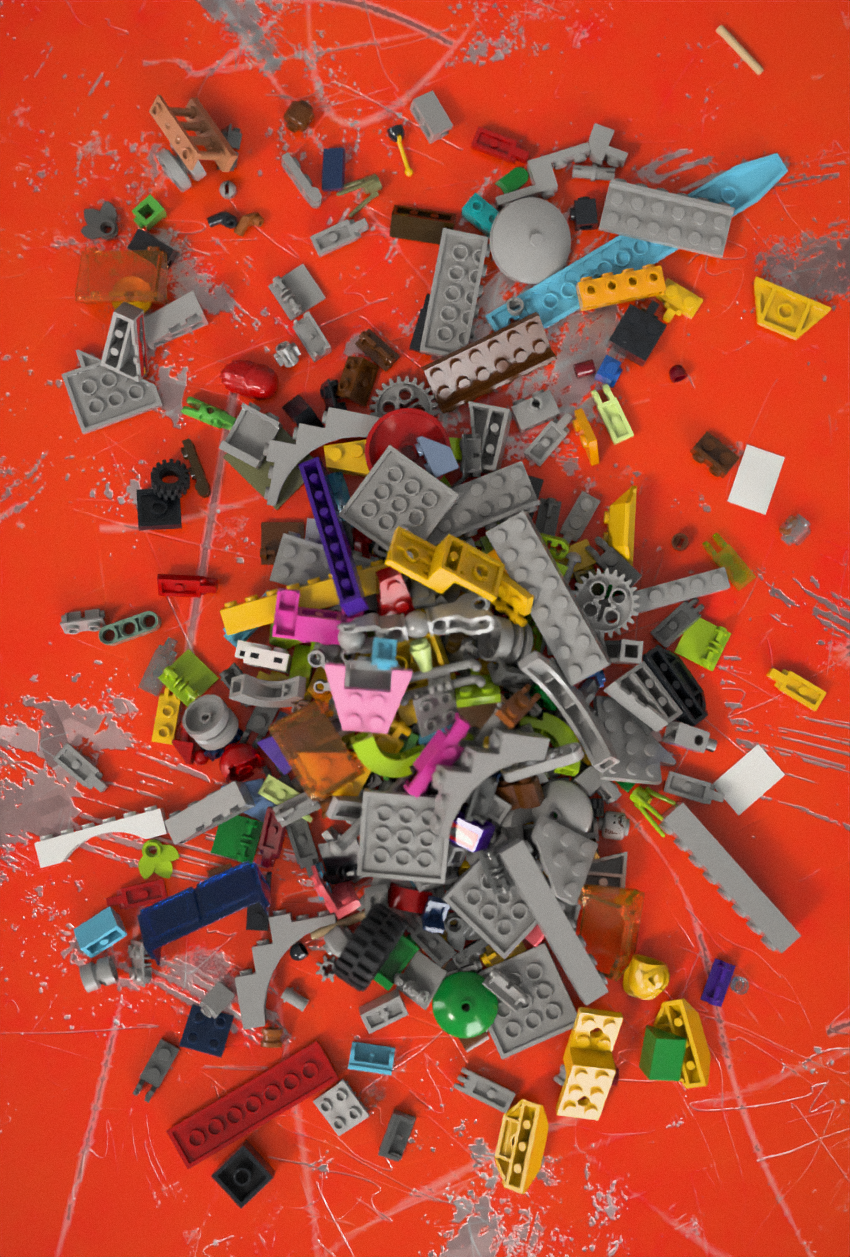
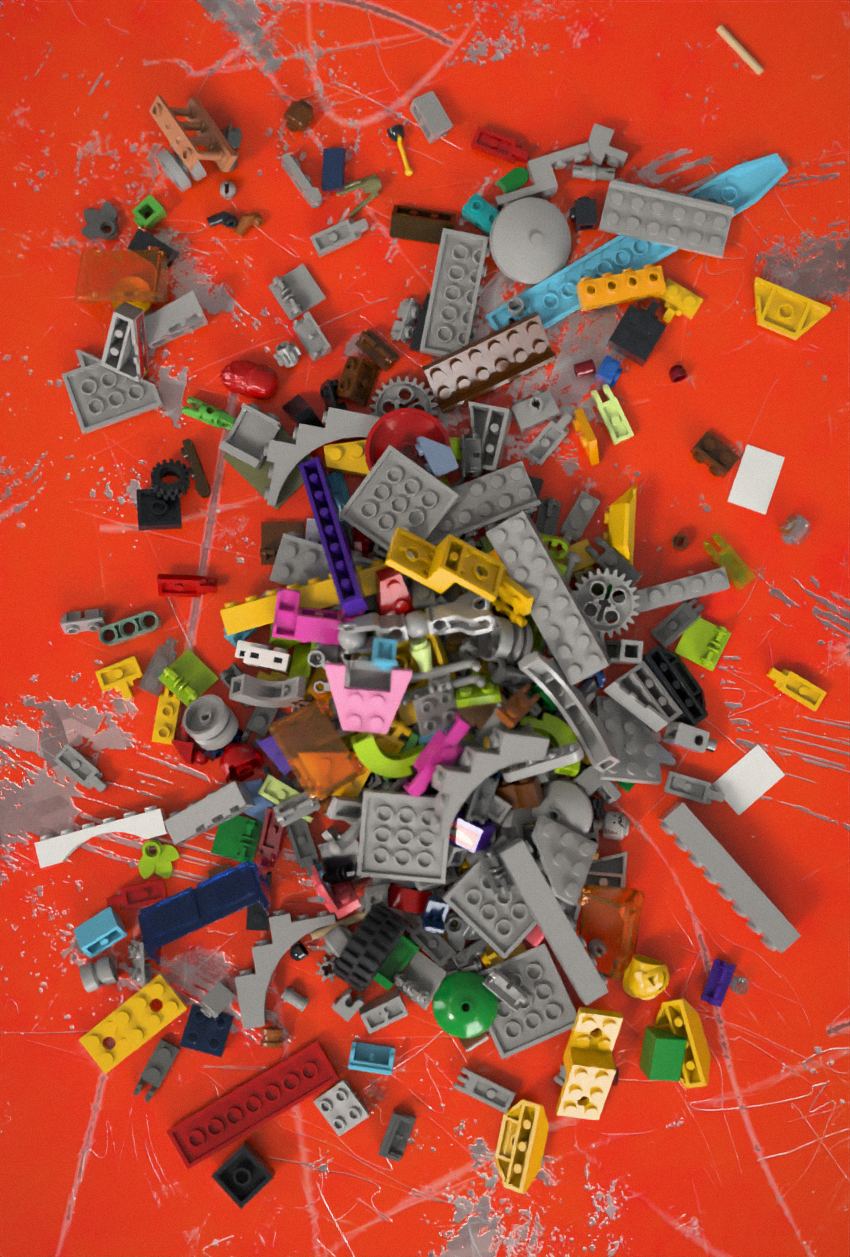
(120, 676): none -> yellow hinge
(133, 1023): none -> yellow bracket
(346, 1006): none -> light grey hinge
(409, 312): none -> light grey hinge
(594, 944): none -> light grey hinge
(642, 800): lime plant -> none

